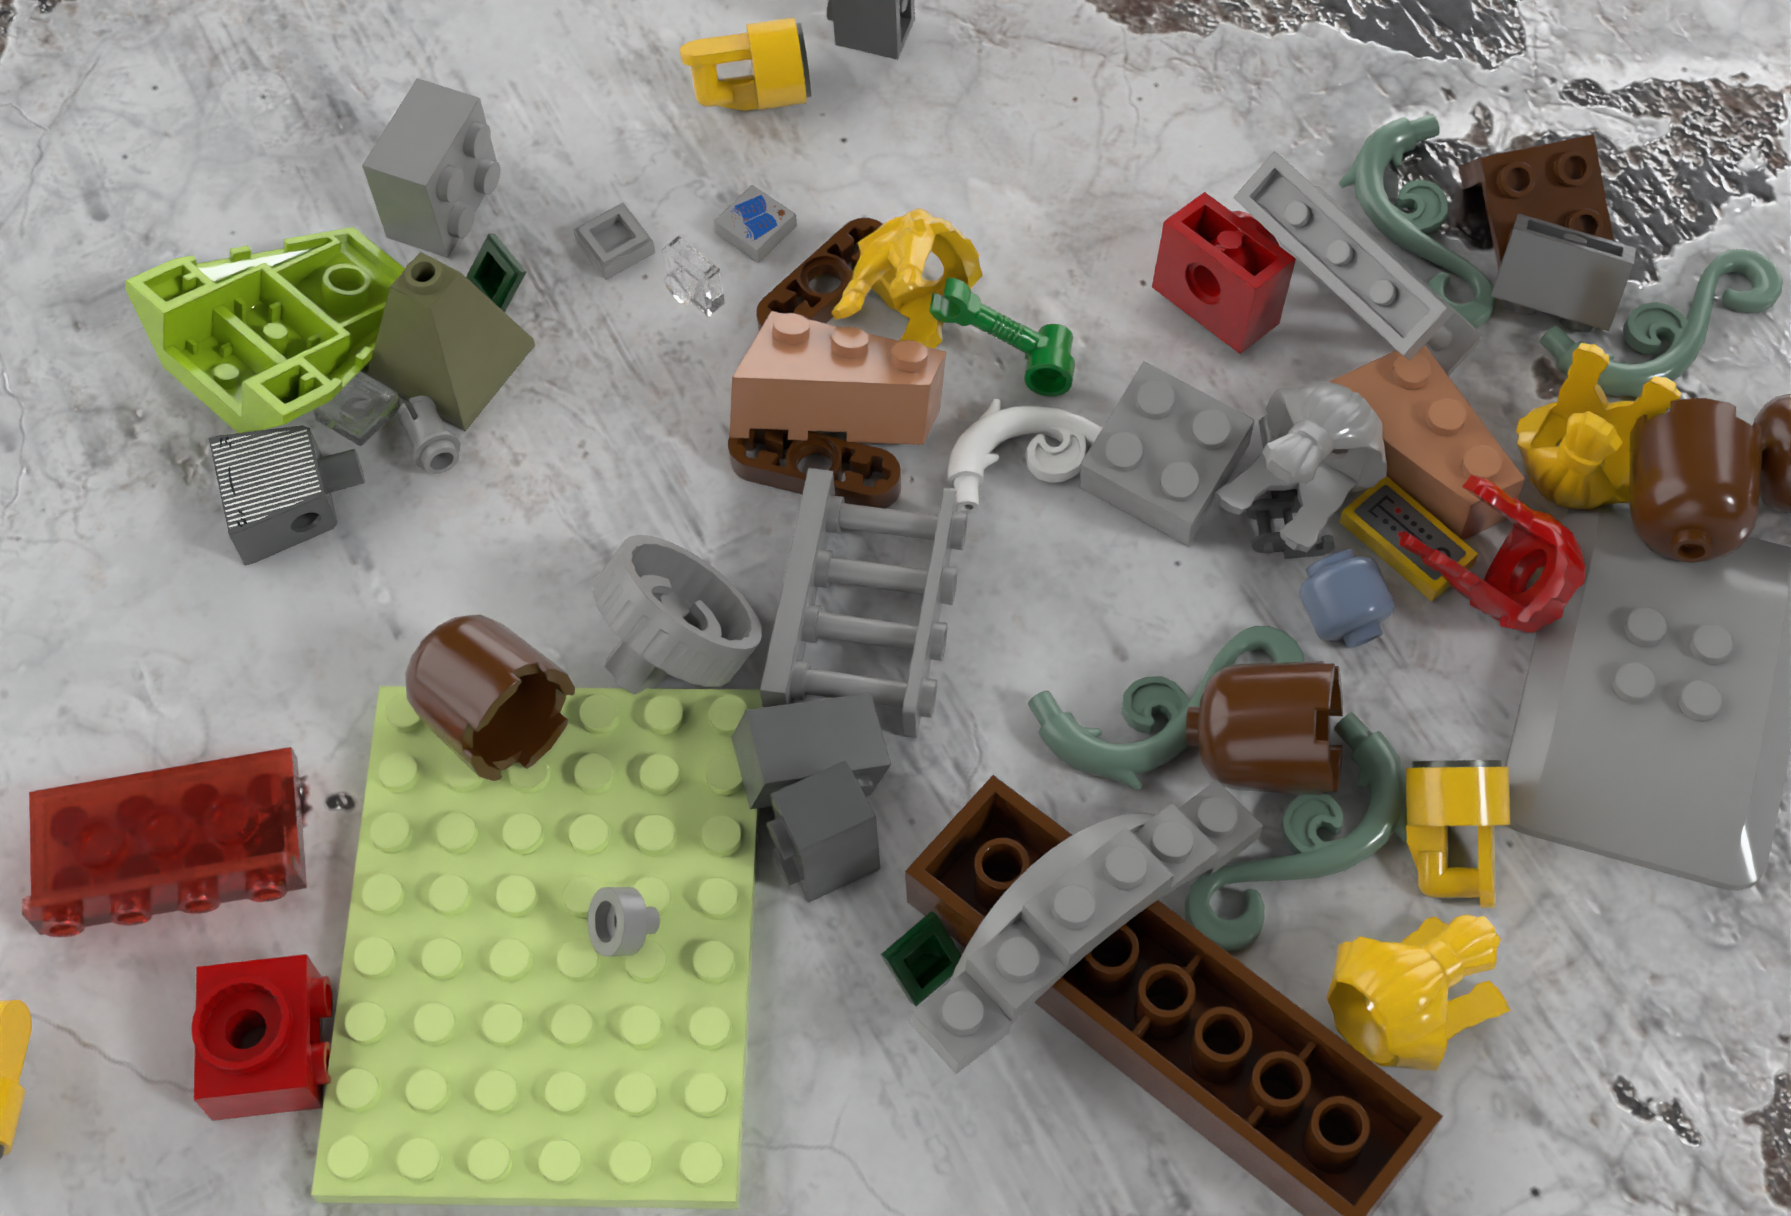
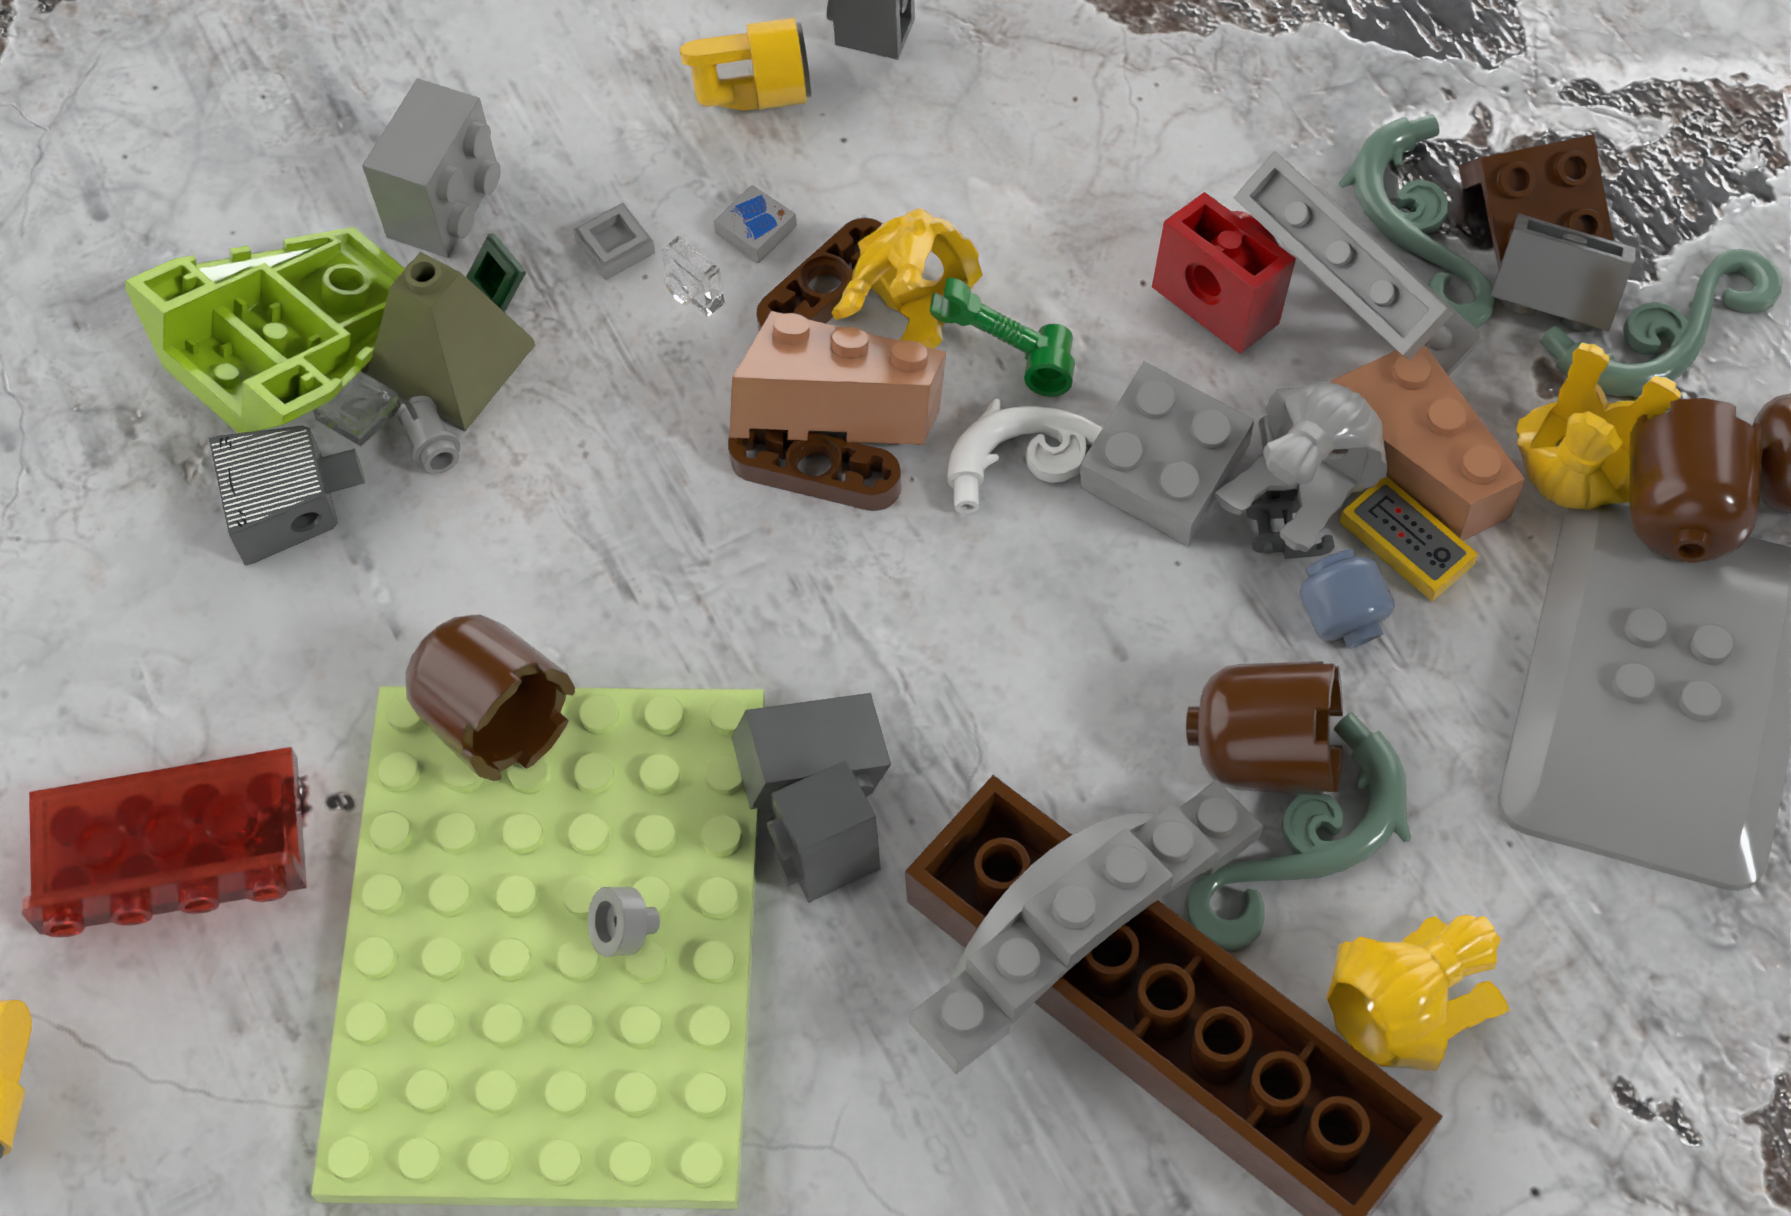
(289, 1062): red brick -> none
(672, 617): light grey piece -> none
(812, 566): light grey fence -> none
(922, 958): dark green slope -> none
(1145, 697): sand green plant -> none
(1455, 795): yellow piece -> none
(1532, 543): red piece -> none

